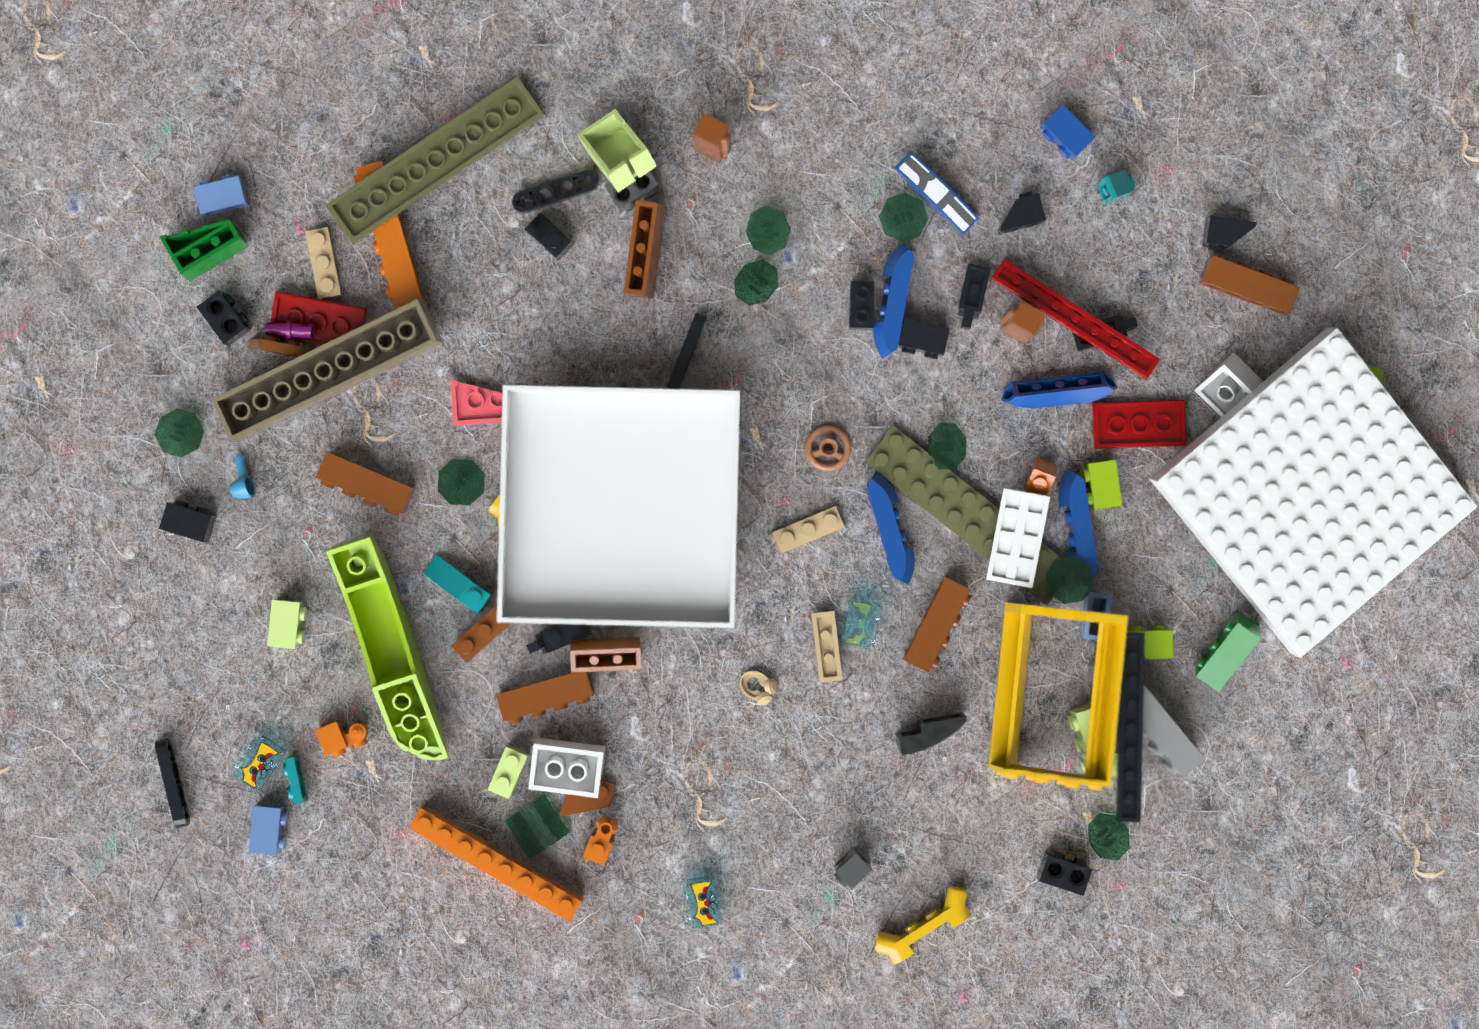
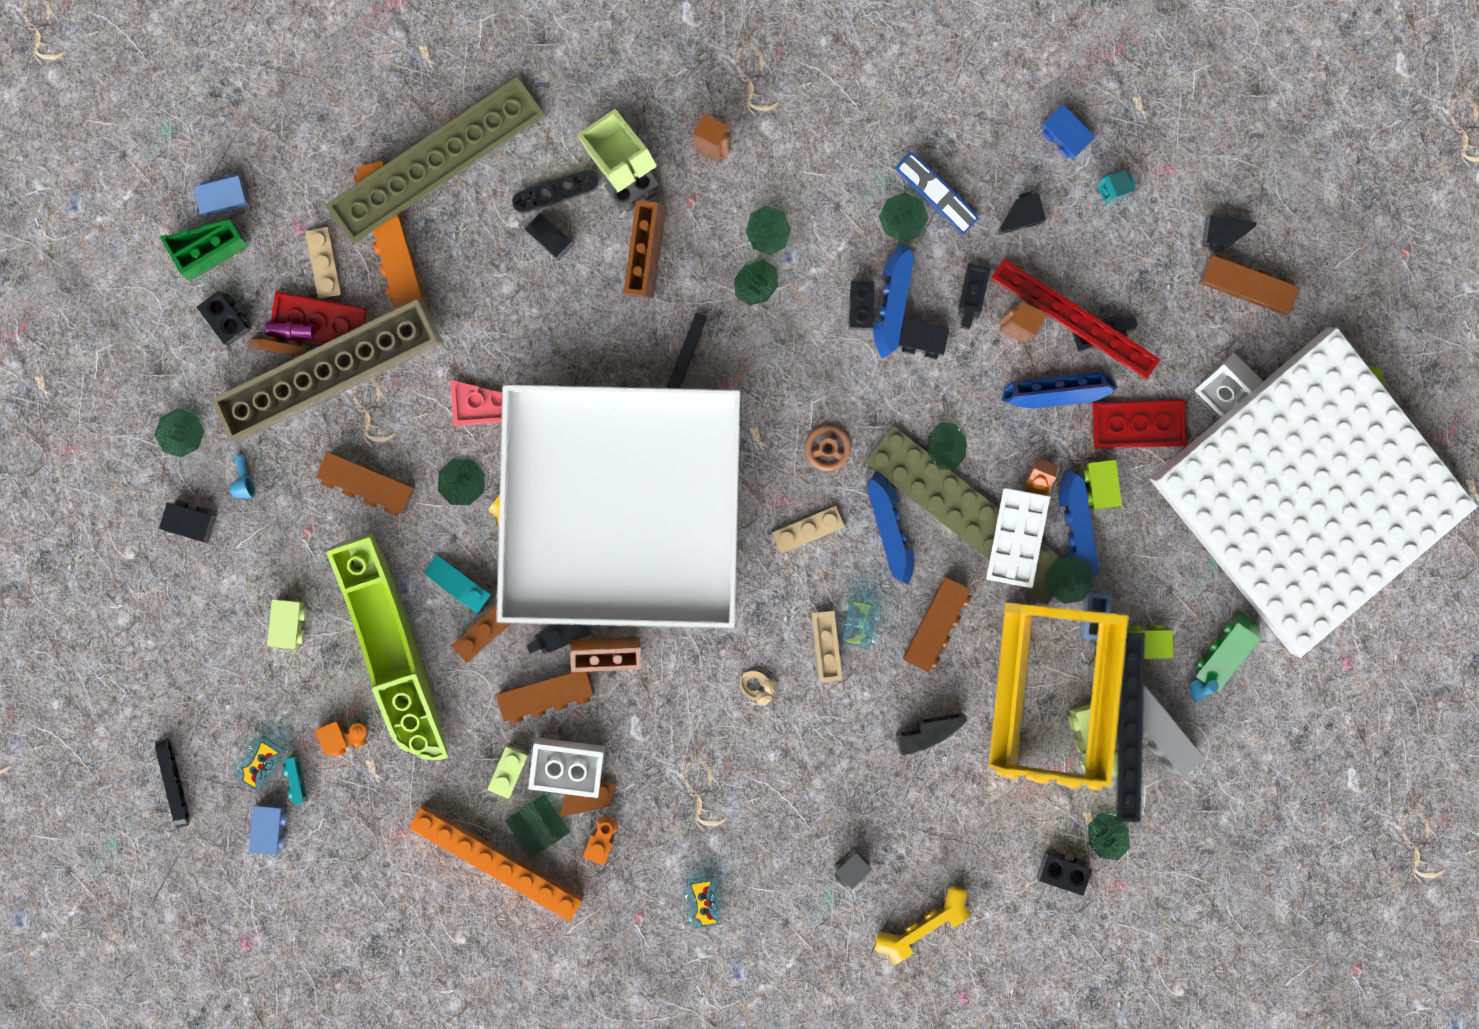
(1199, 689): none -> dark azure bar

